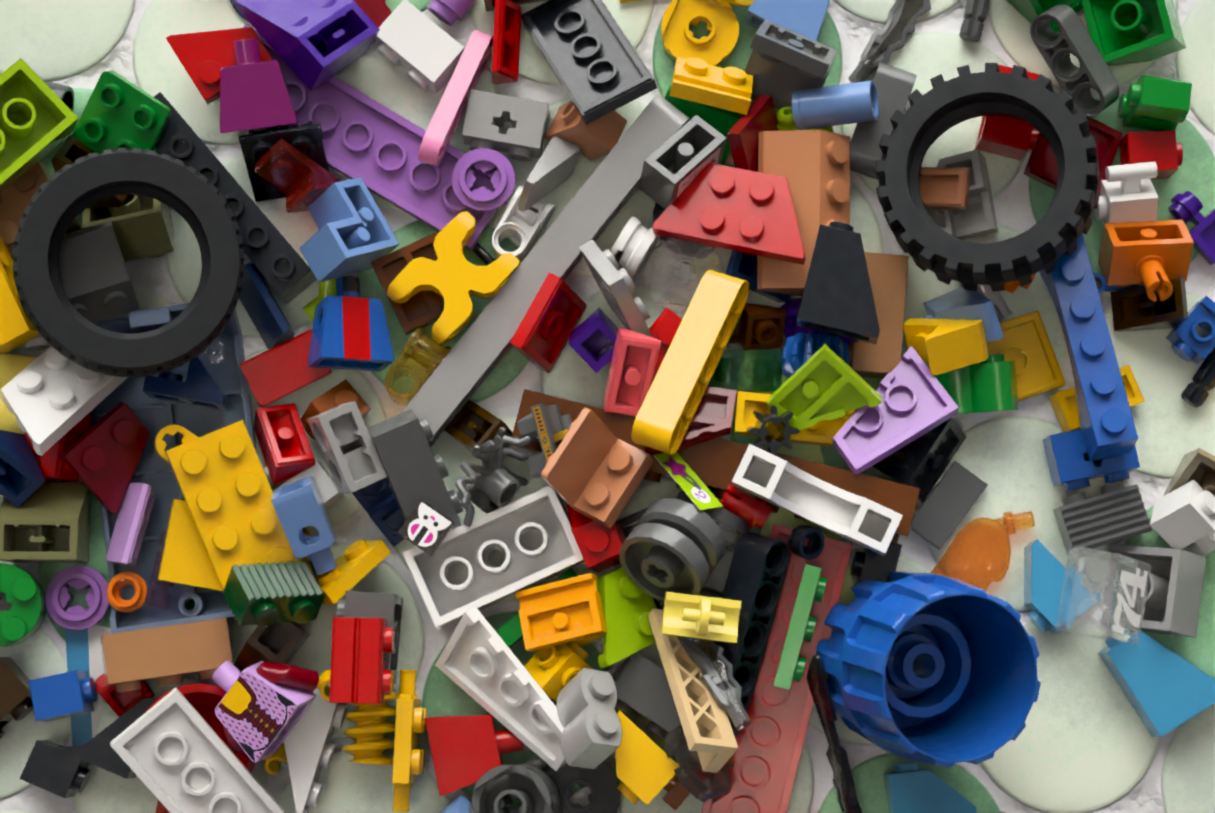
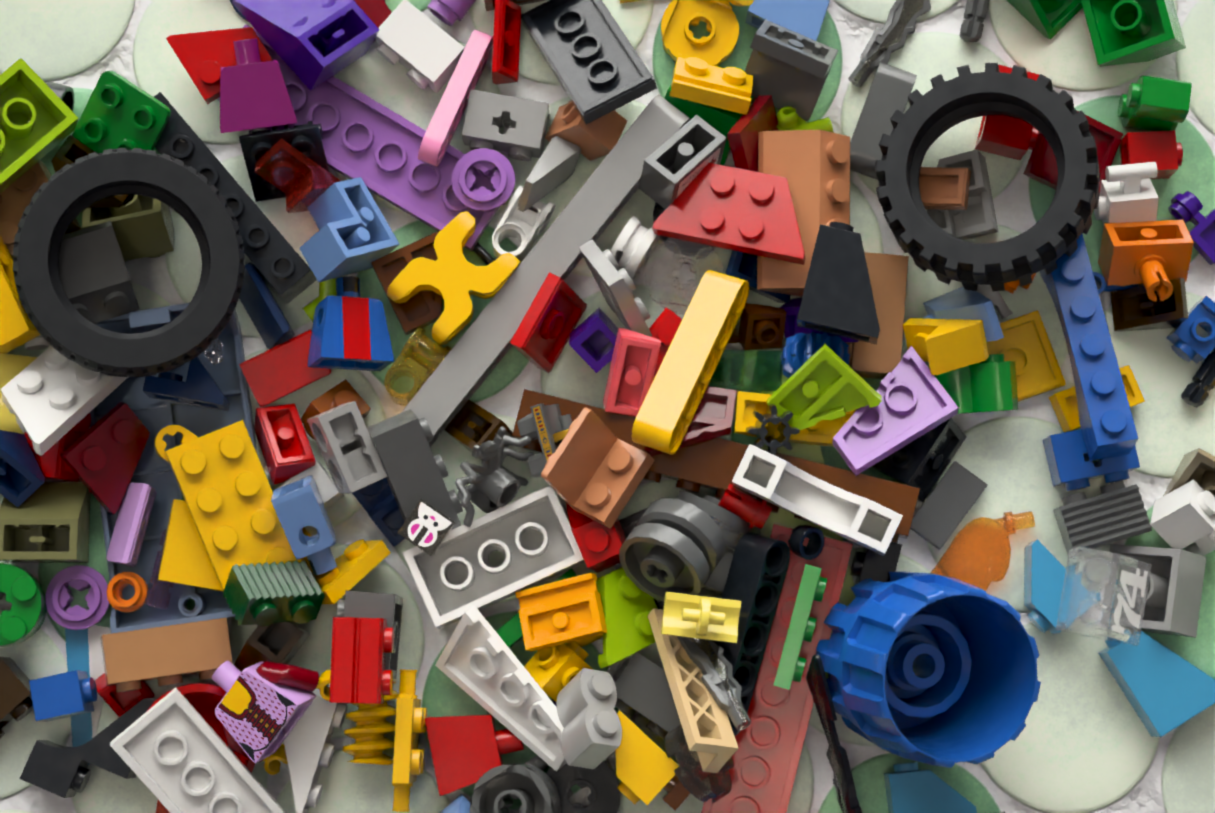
(688, 481): lime sticker -> none
(835, 105): medium blue pin -> none
(1075, 40): dark grey beam -> none

